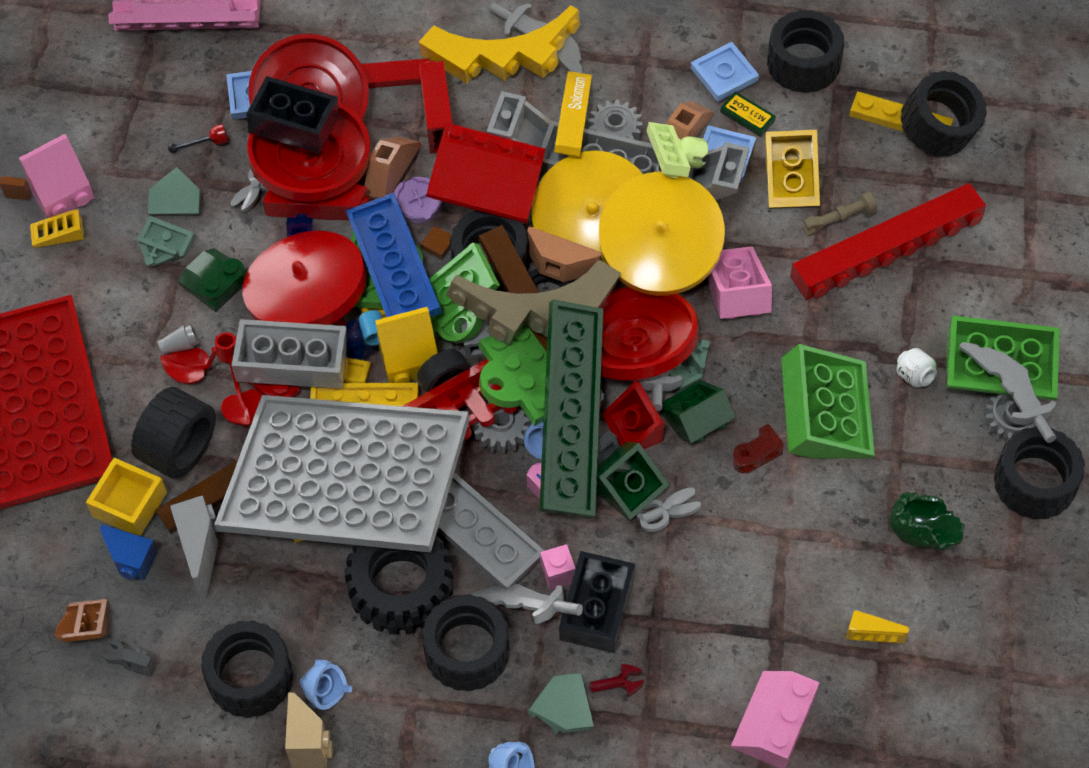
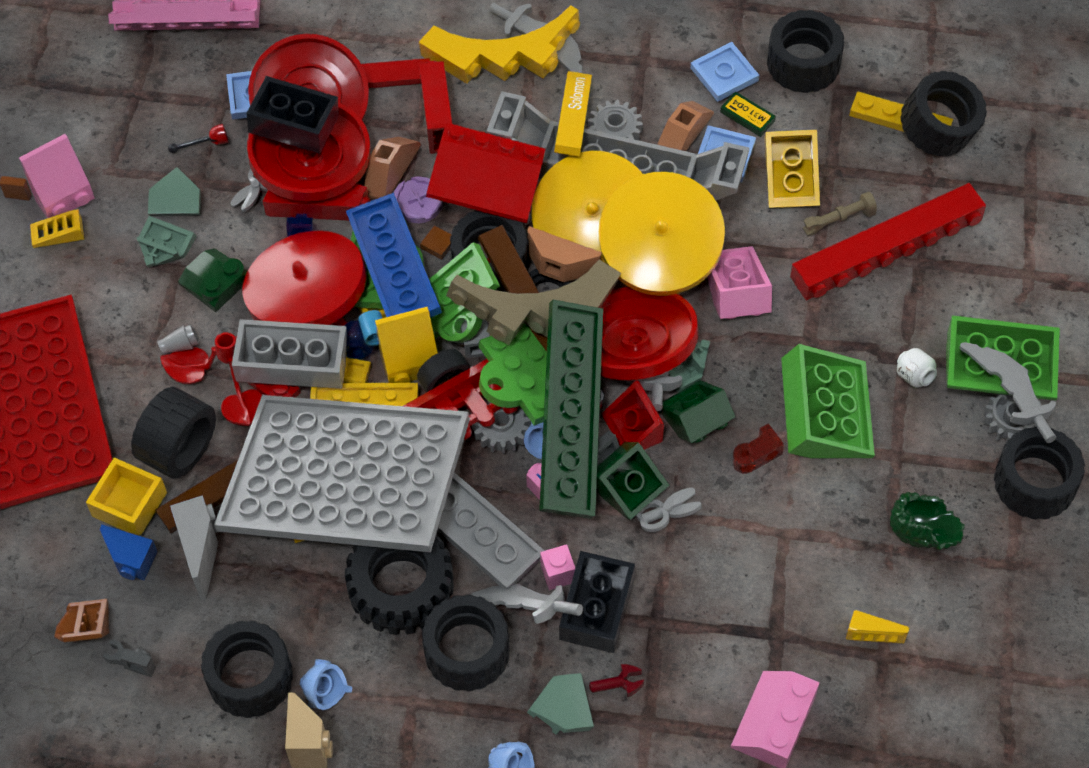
(673, 154): yellowish green plate -> none

